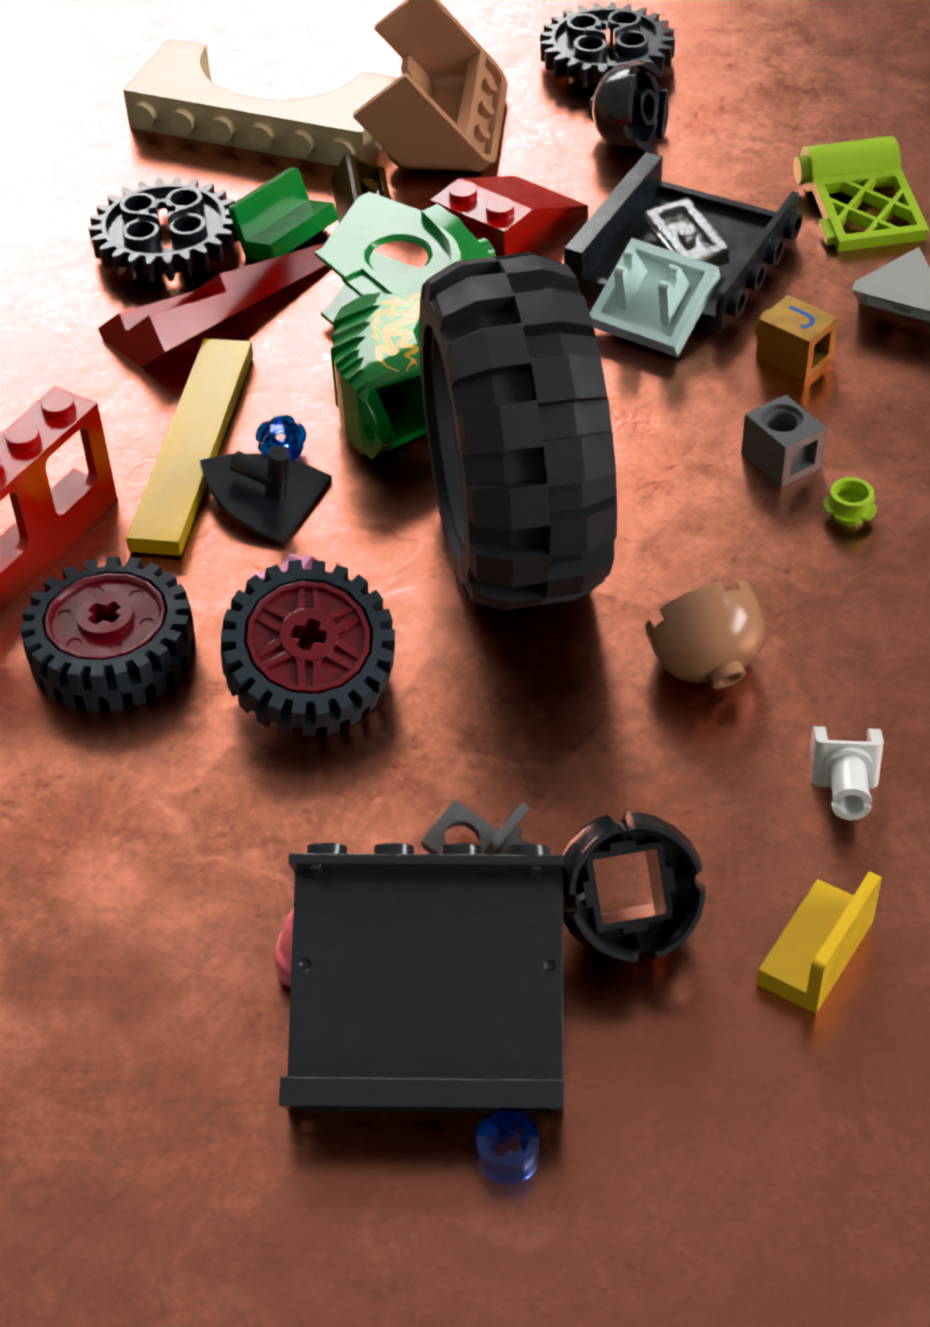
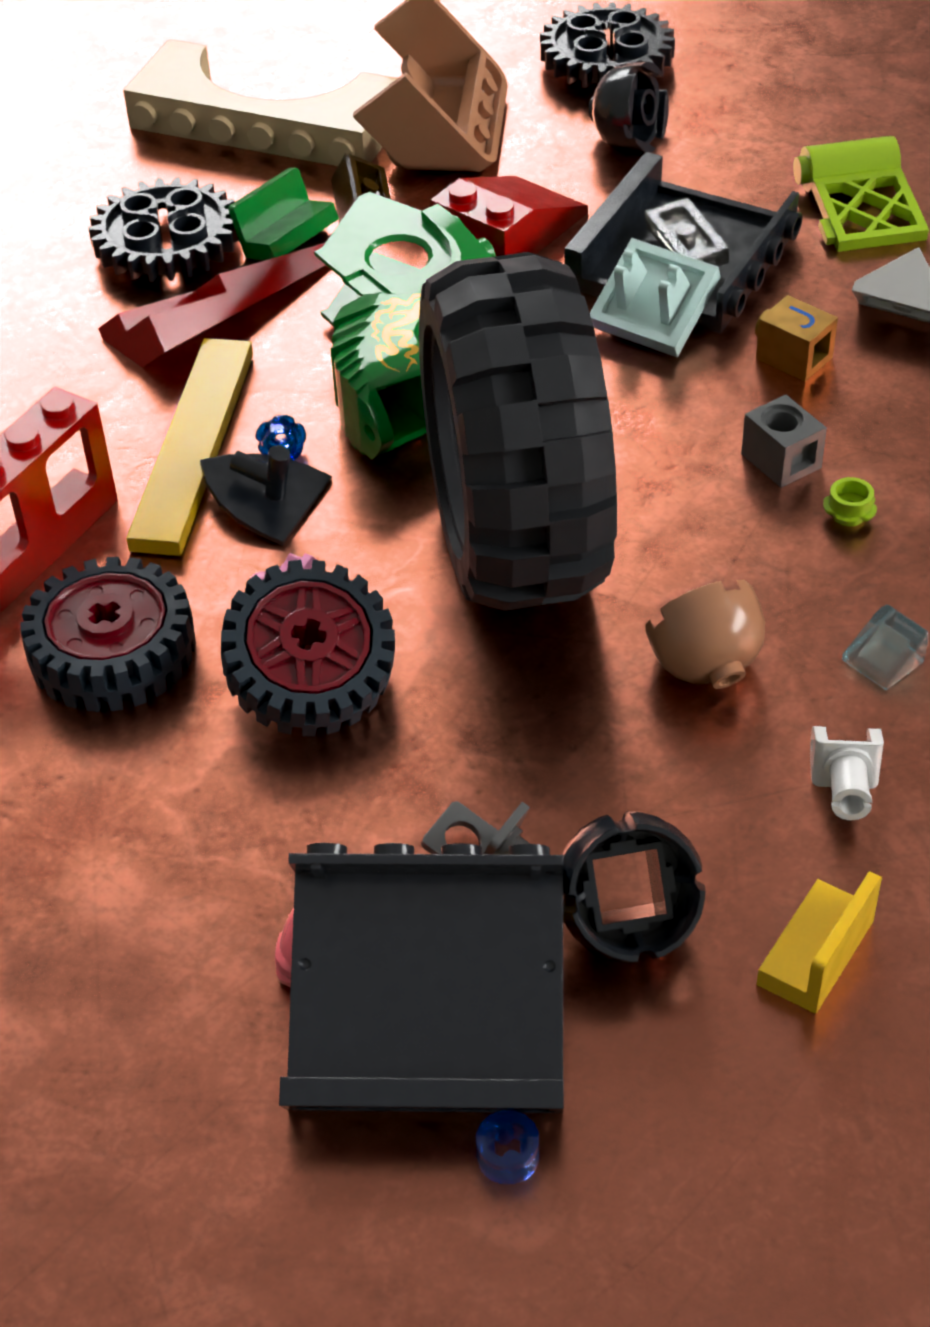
(887, 647): none -> clear light blue slope

